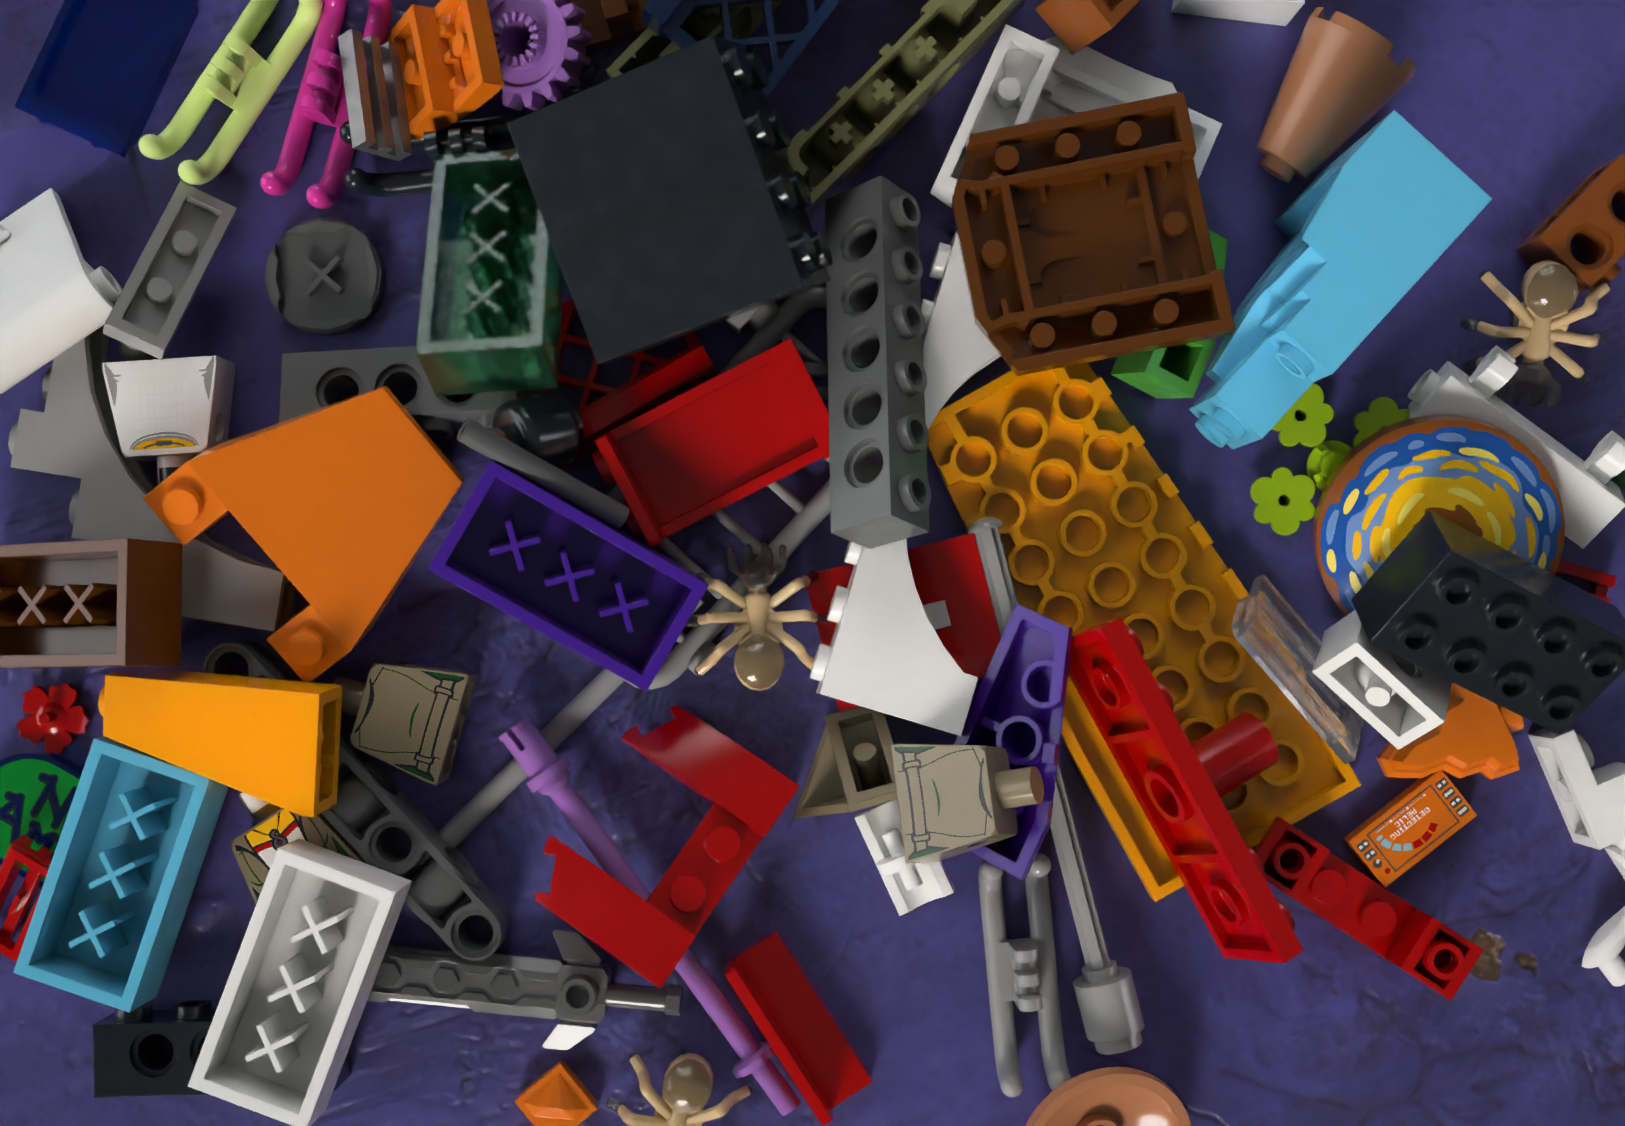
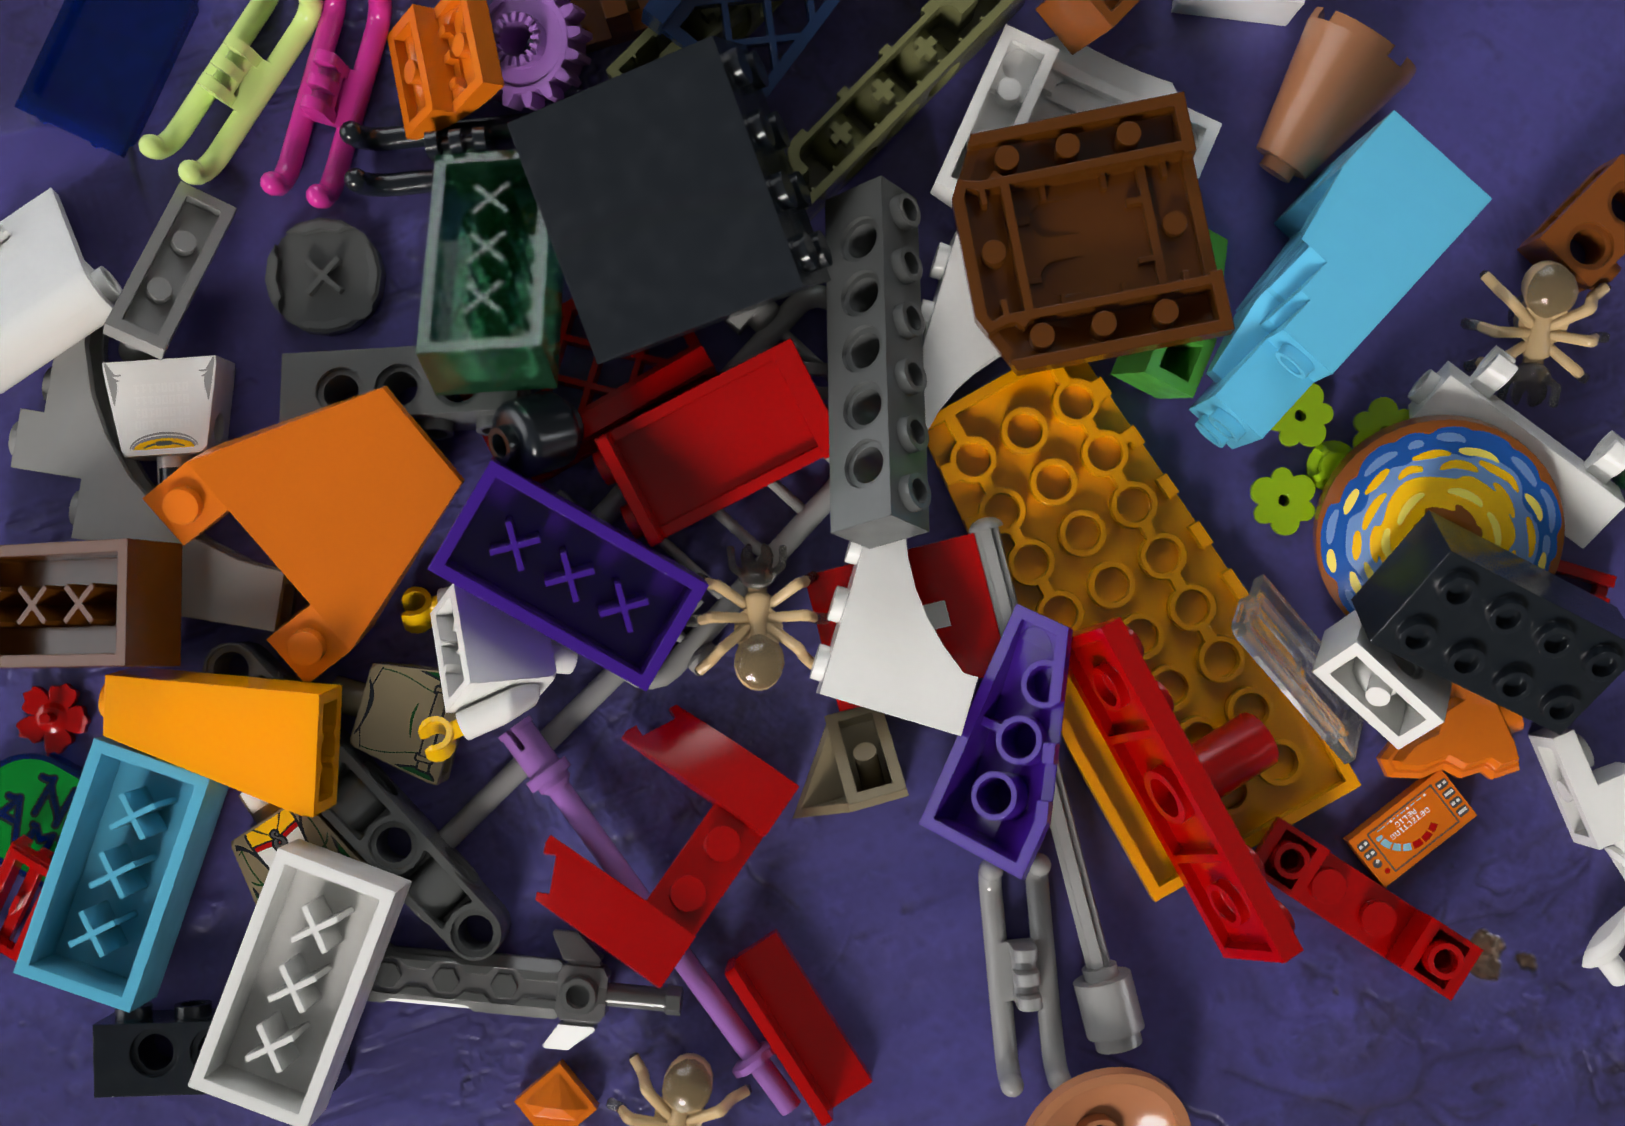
(383, 96): flat silver tile -> none
(486, 663): none -> white torso
(542, 473): dark grey piece -> none
(907, 883): white hips -> none
(958, 797): dark tan torso -> none

